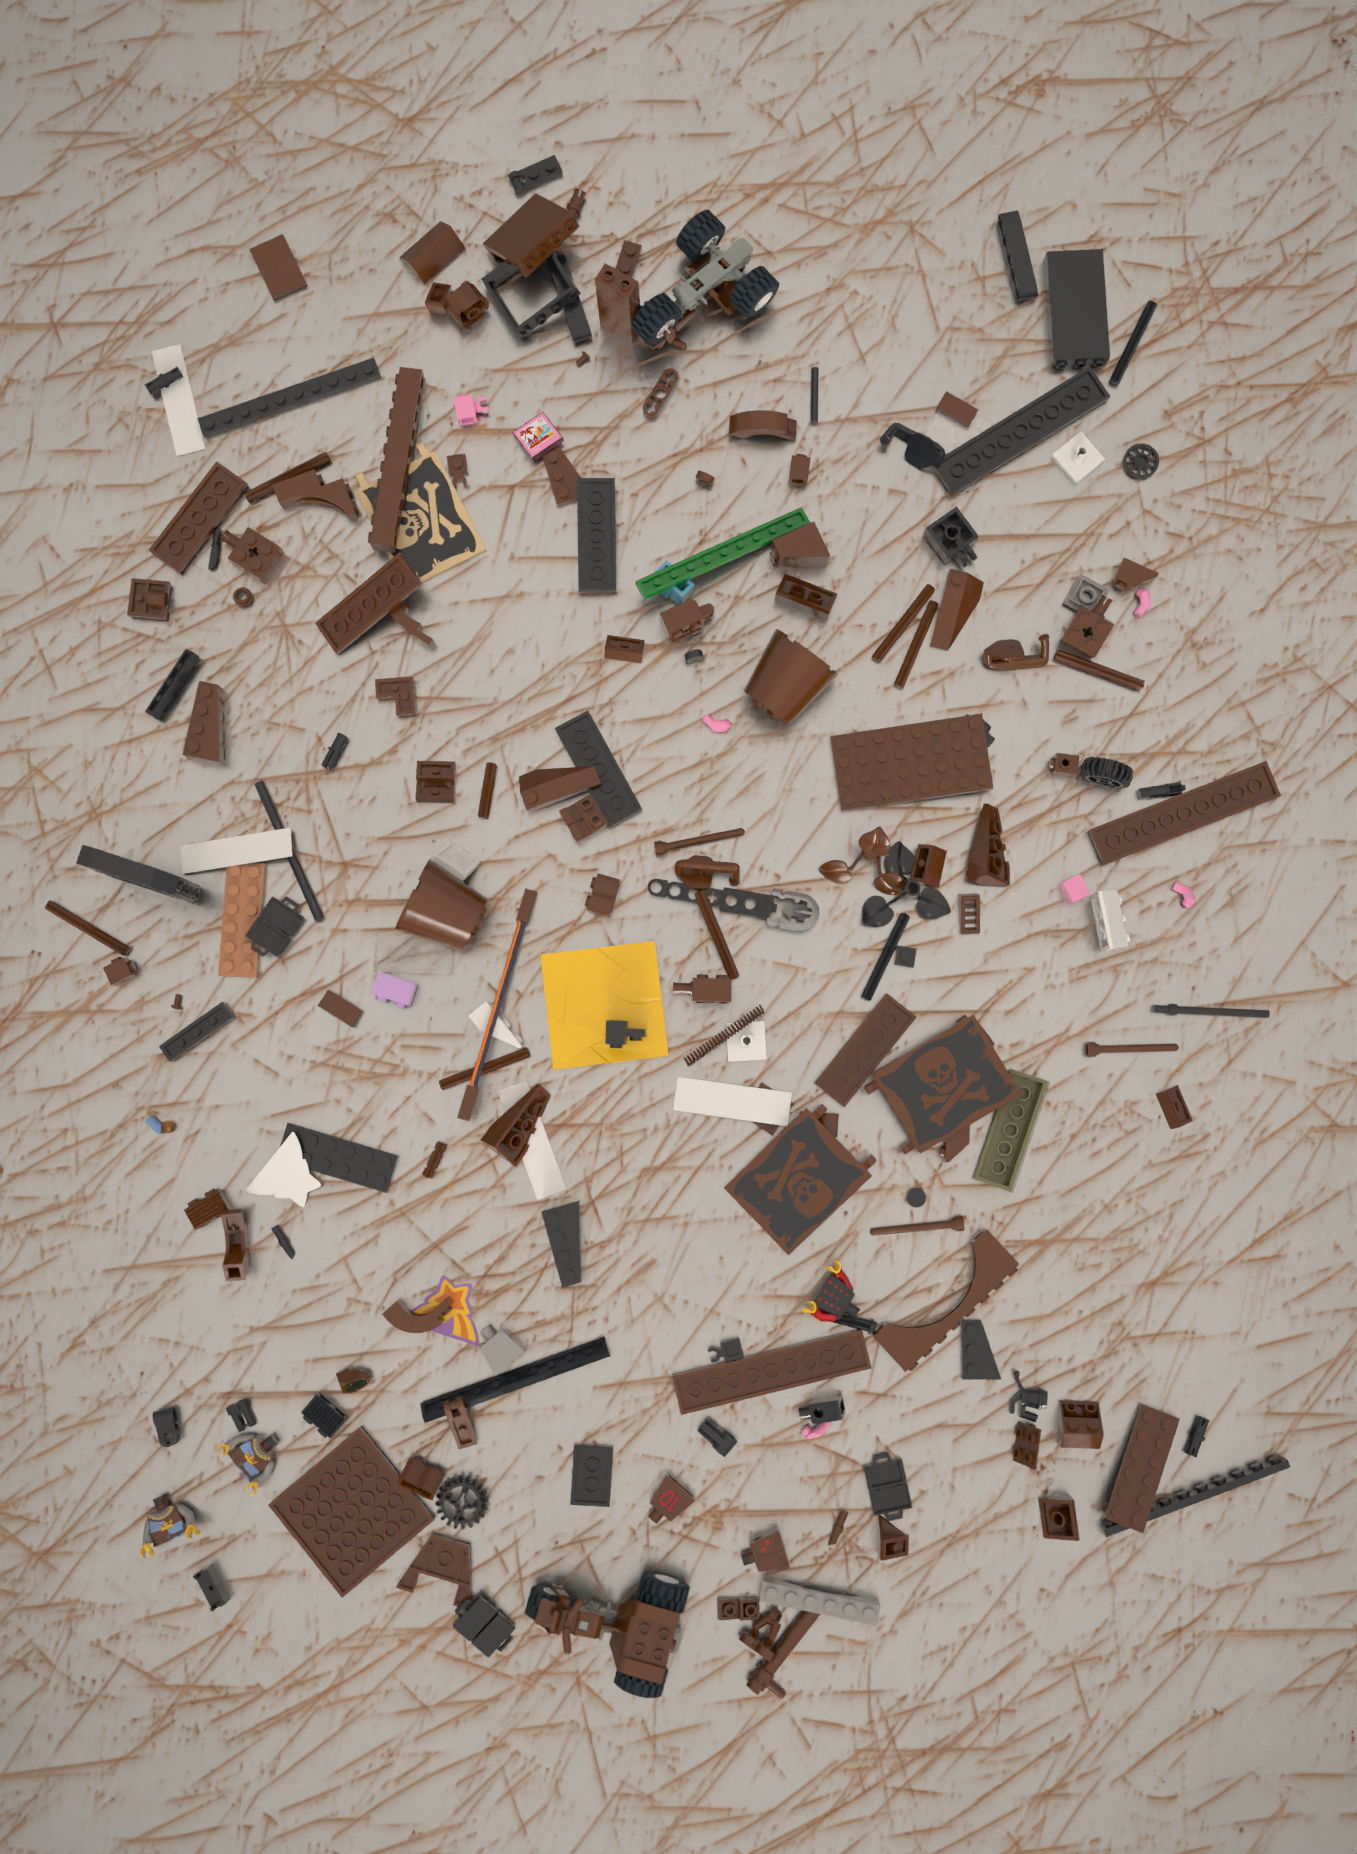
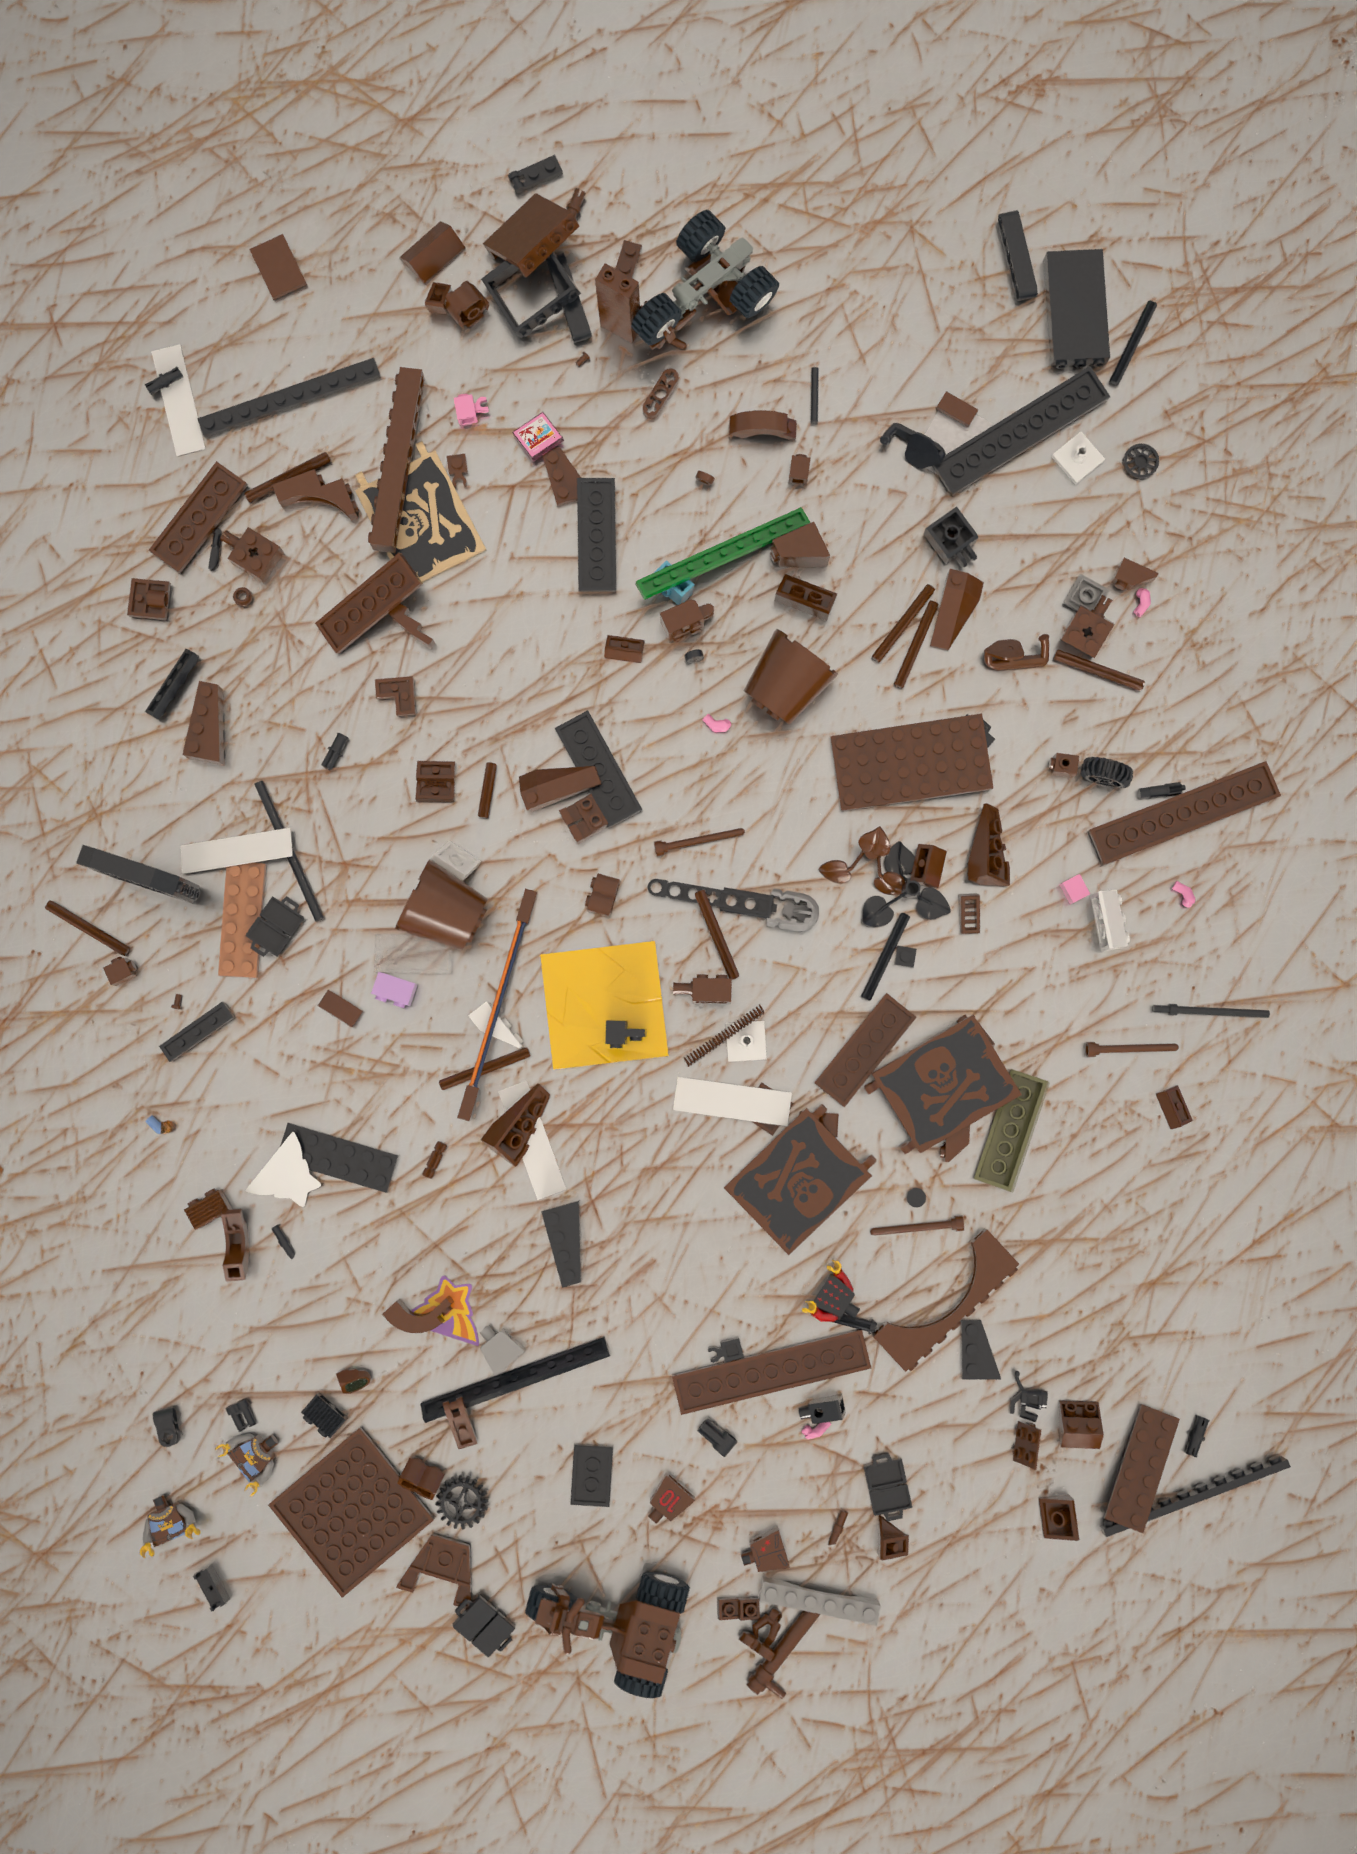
(698, 871): reddish brown piece -> none

